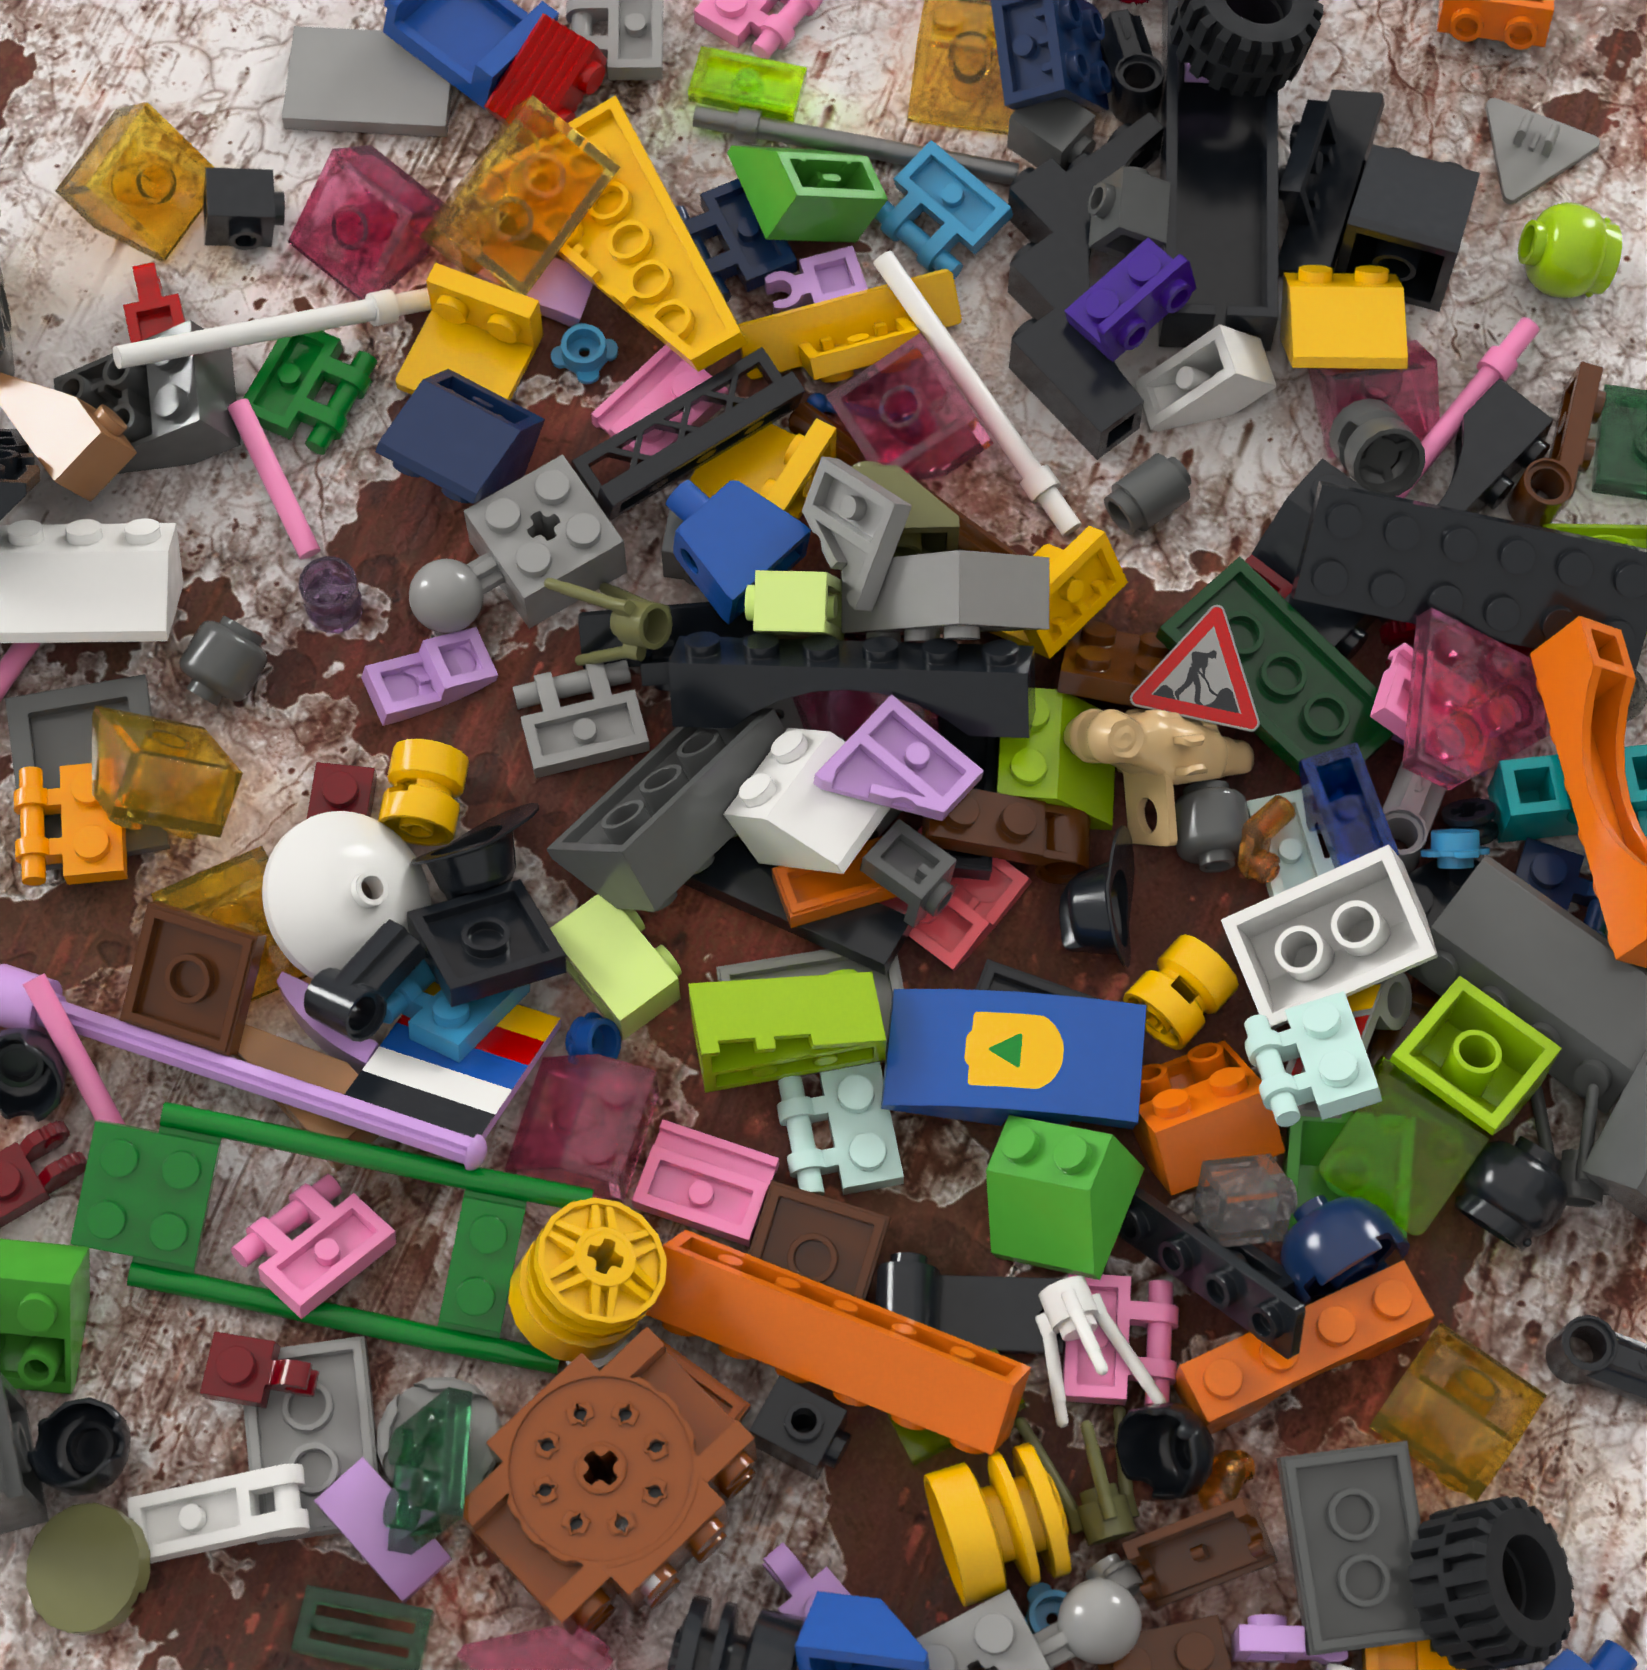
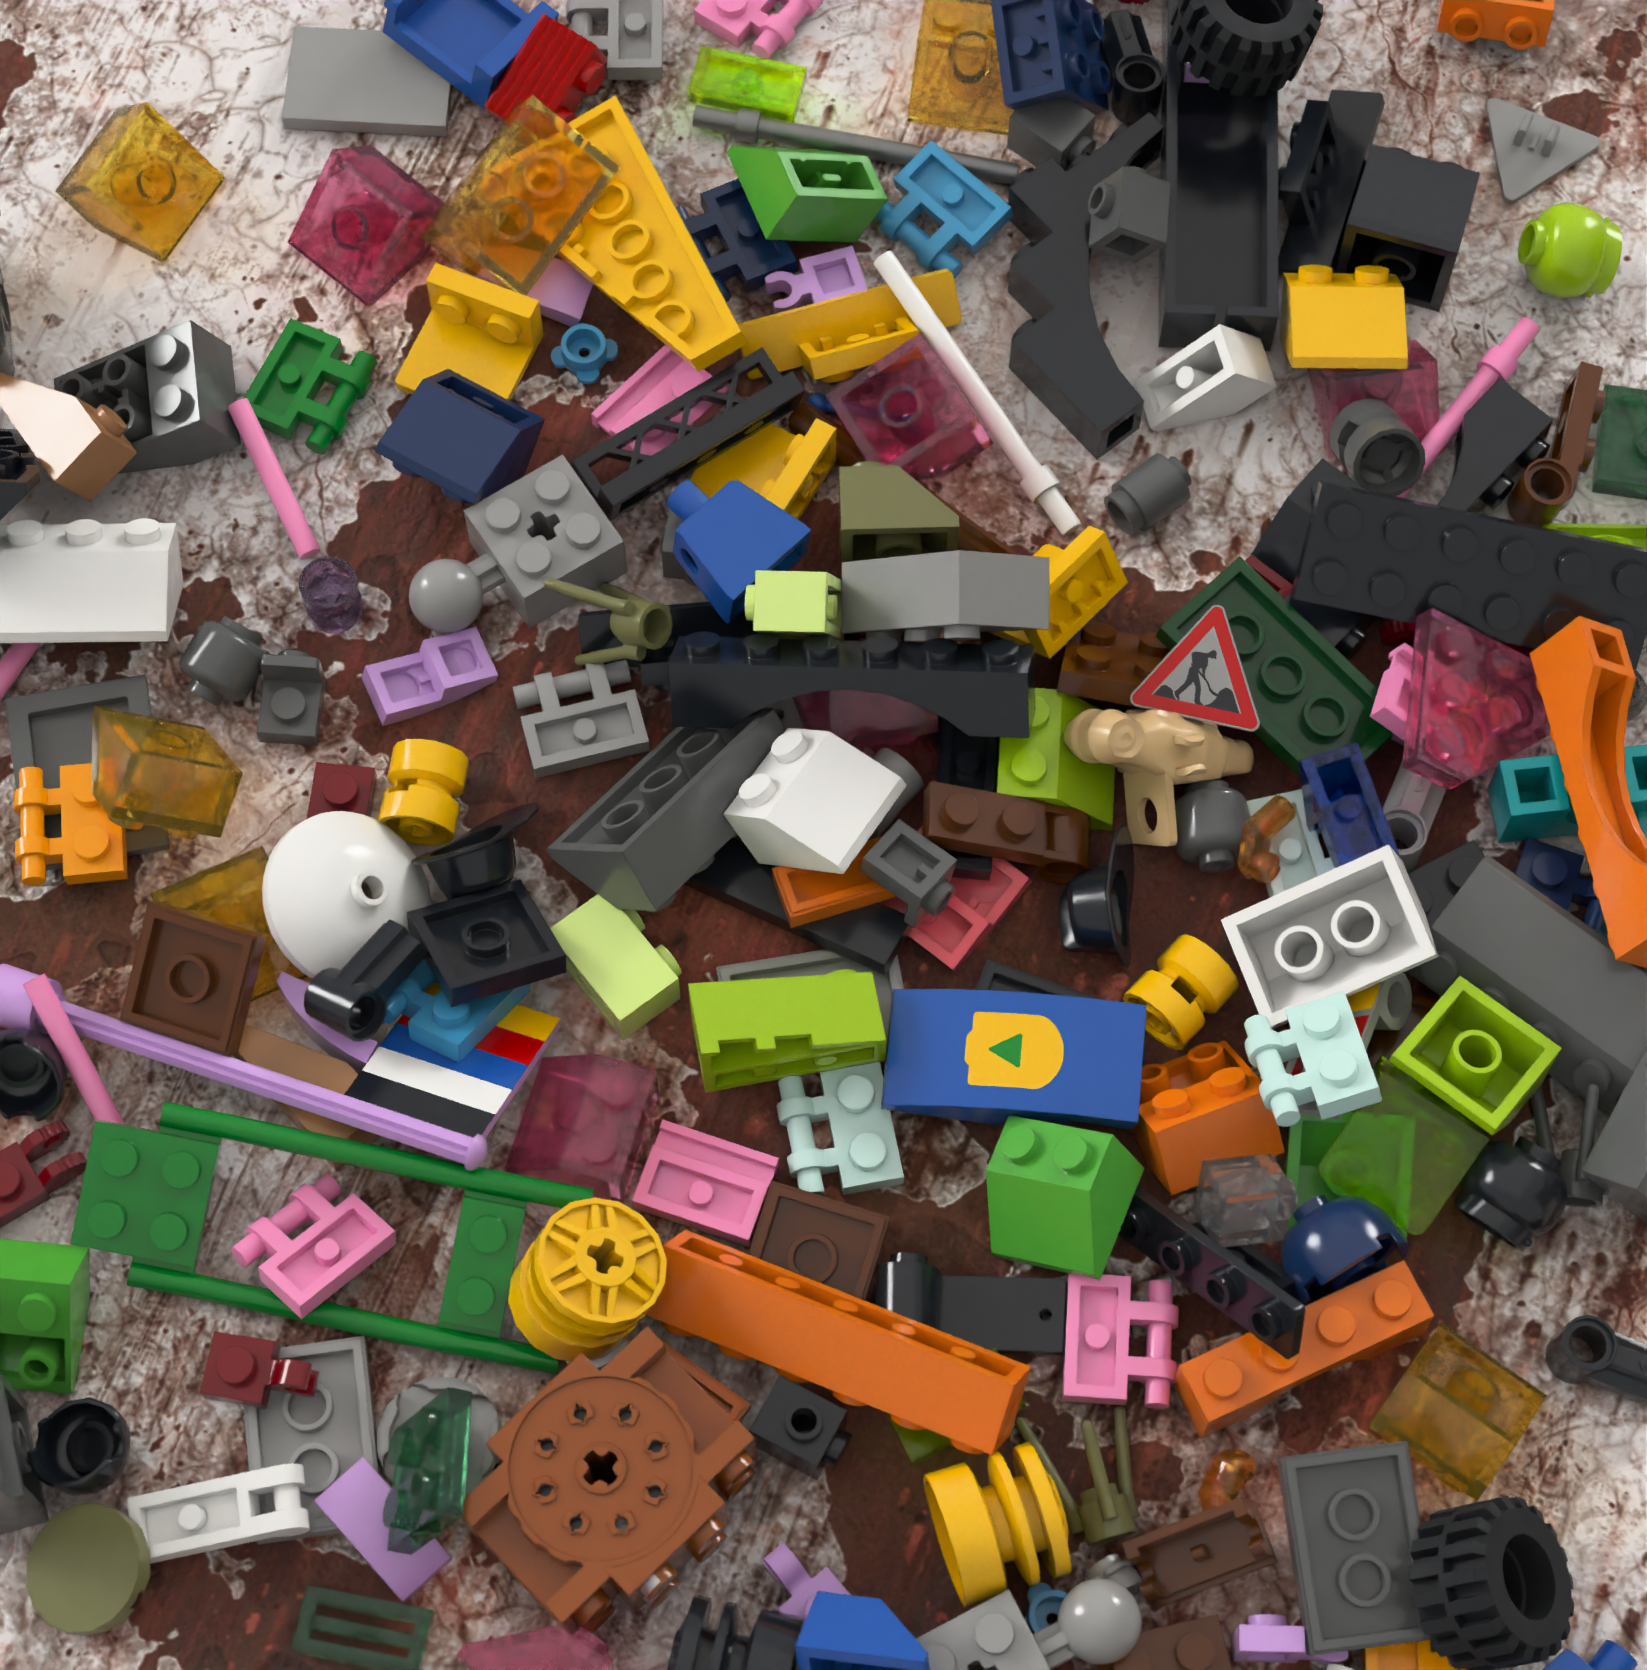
(154, 310): red plate -> none
(241, 207): black brick -> none
(291, 698): none -> dark grey bracket
(377, 308): white bar -> none
(593, 1036): blue plate -> none
(856, 527): light grey wing -> none
(900, 765): lavender wing -> none
(1073, 1314): white plant -> none
(1132, 299): dark purple bracket -> none
(1166, 1449): black hair -> none
(1455, 848): dark azure plate -> none
(1472, 814): black bush -> none

